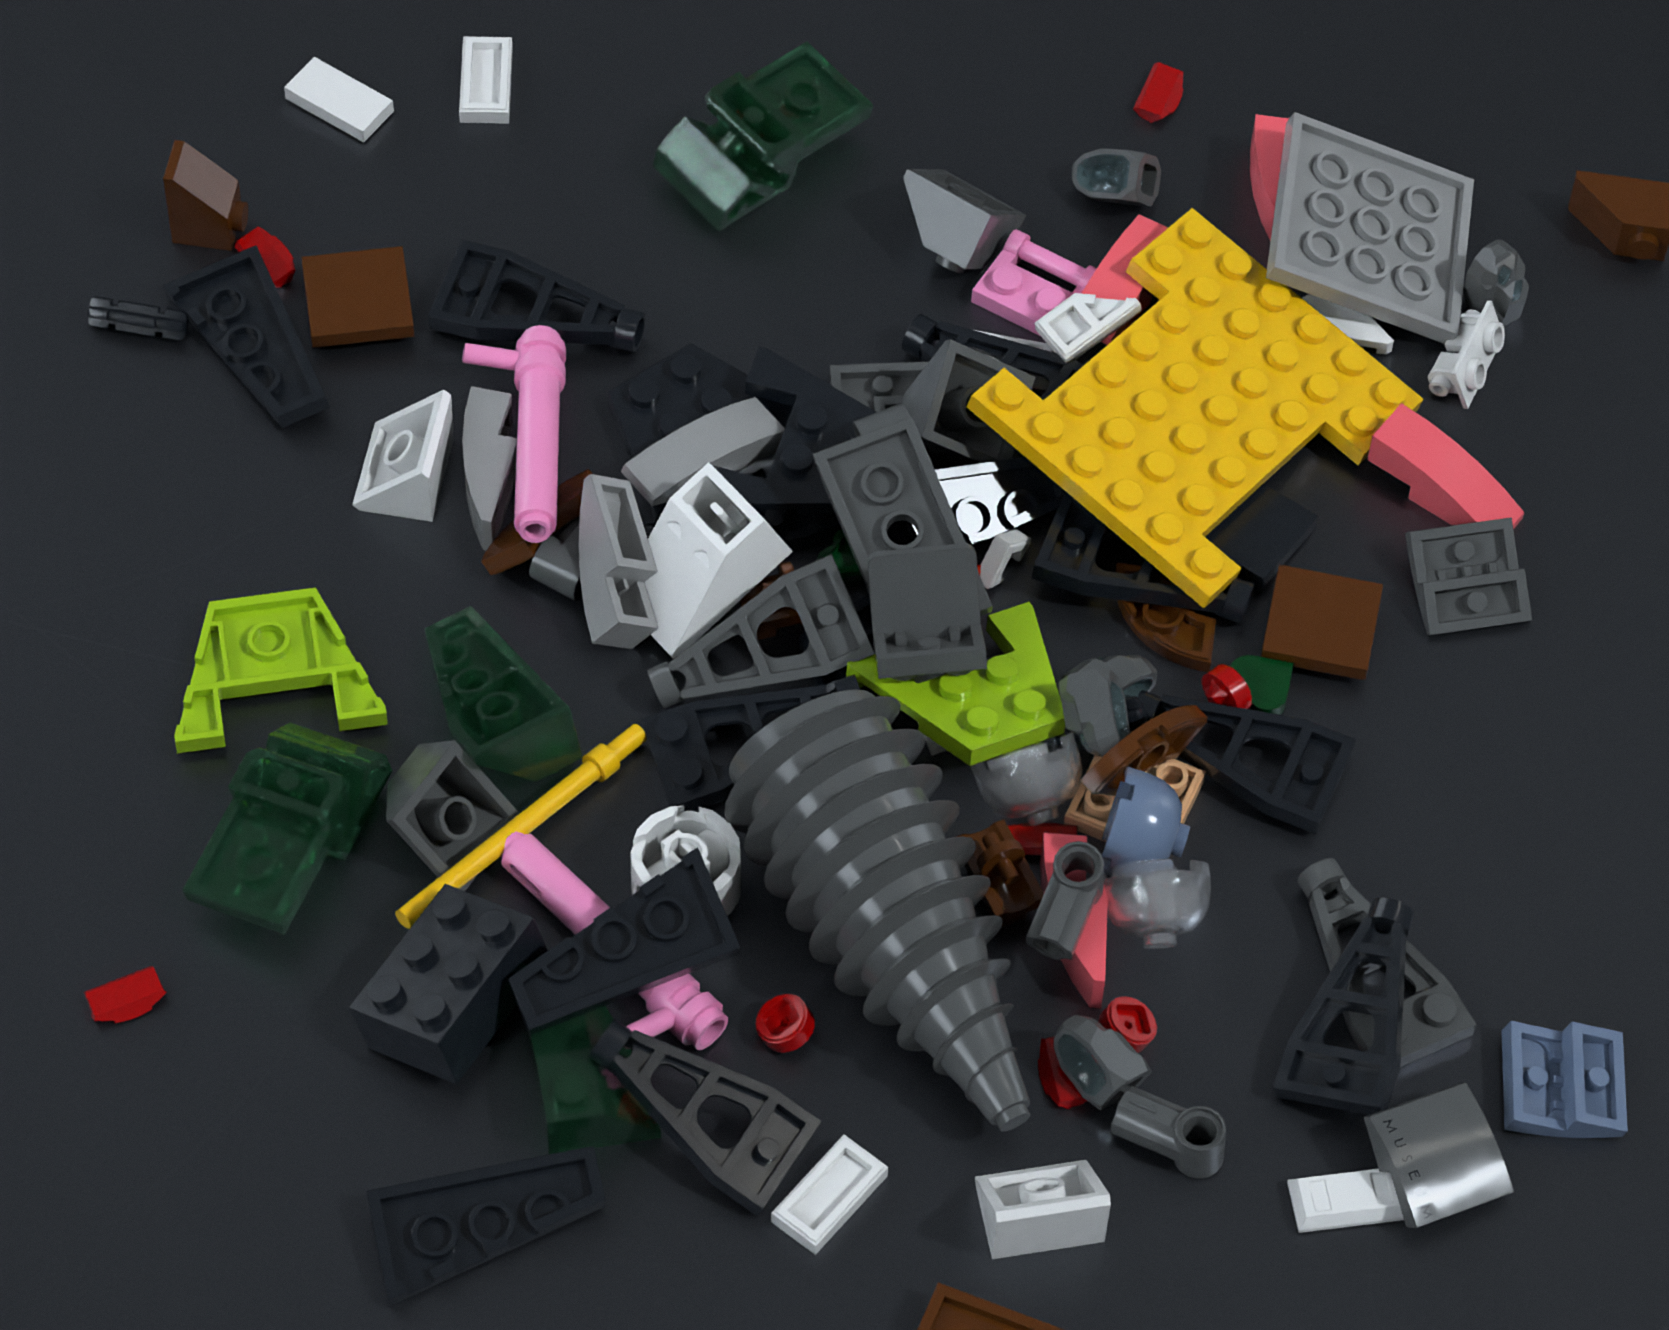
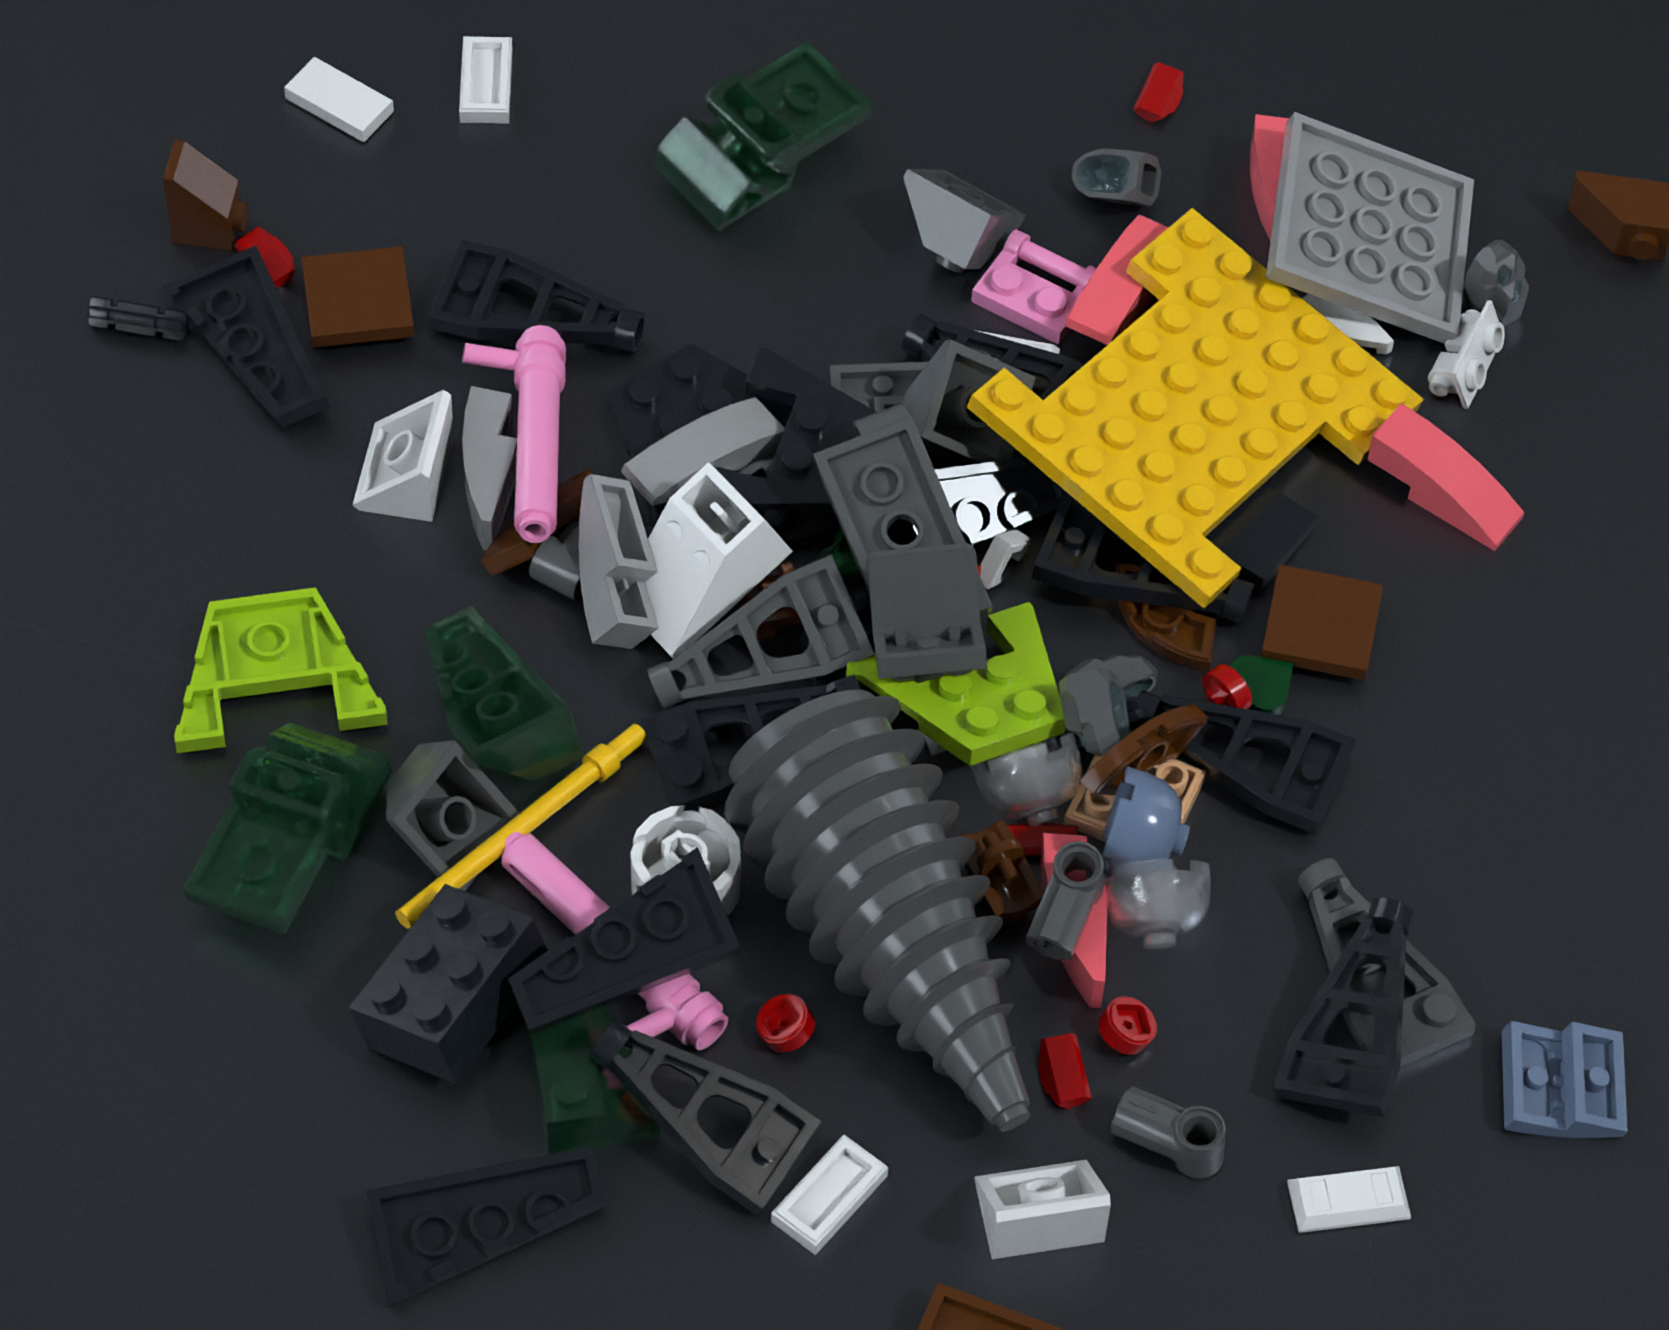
(125, 997): red piece -> none
(1083, 323): white tile -> none
(1098, 1060): dark grey rock -> none
(1438, 1154): dark grey slope -> none
(1468, 576): dark grey slope -> none

